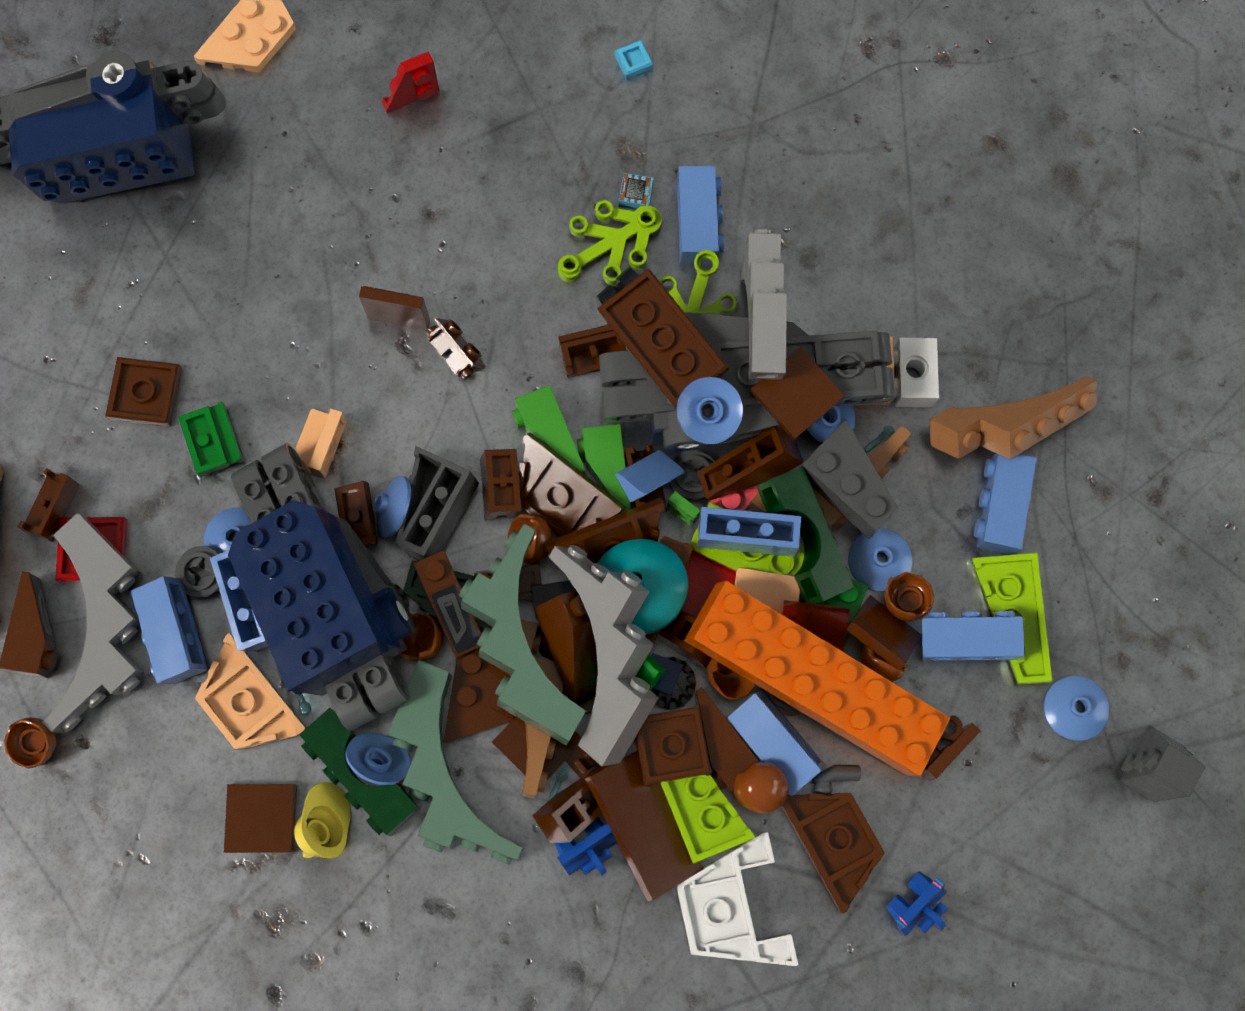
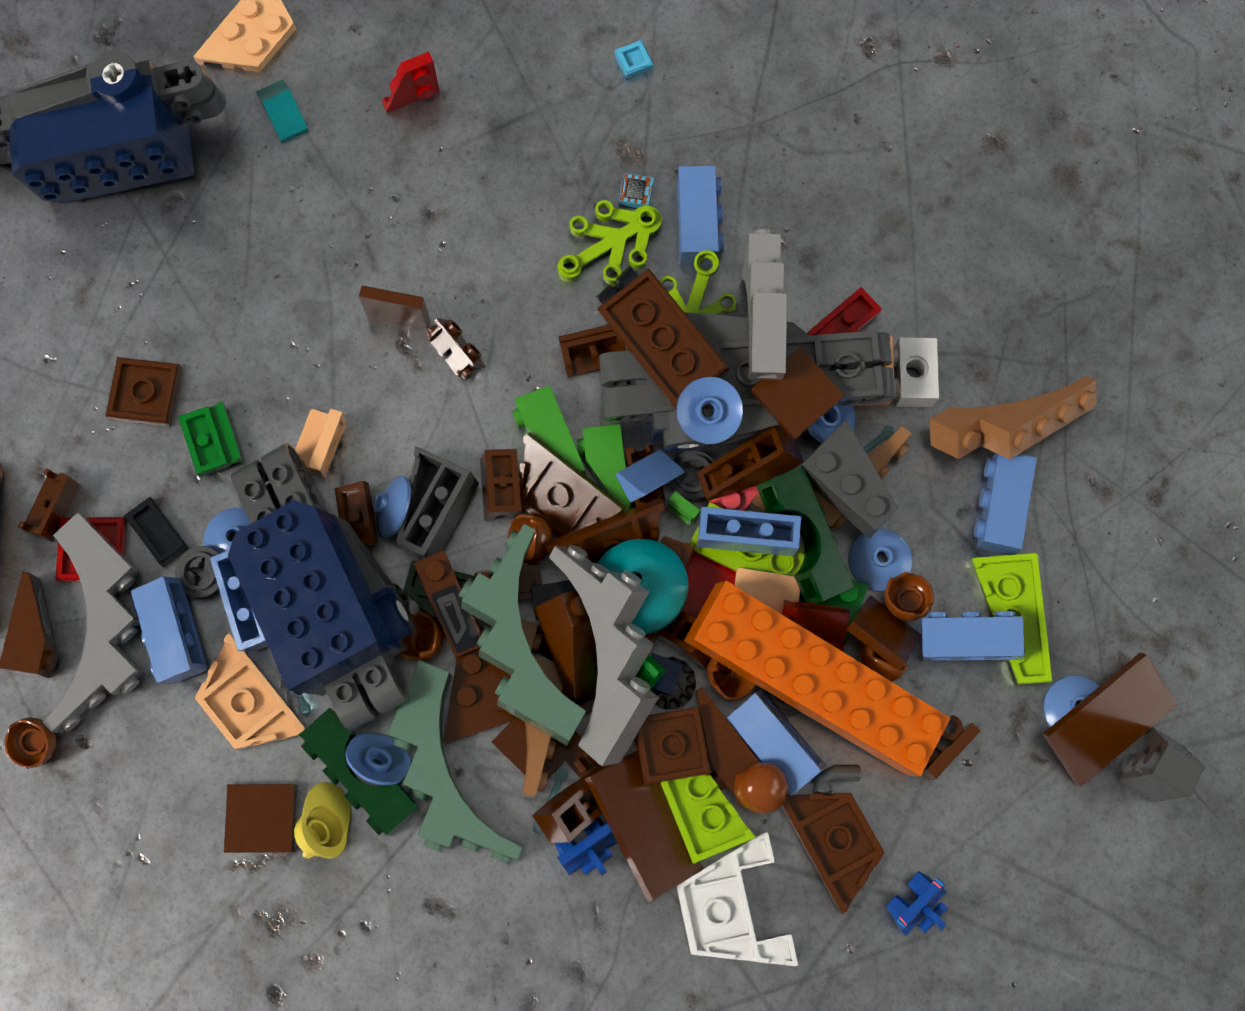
(156, 531): none -> black tile
(282, 110): none -> teal slope
(849, 315): none -> red plate
(1110, 719): none -> reddish brown tile

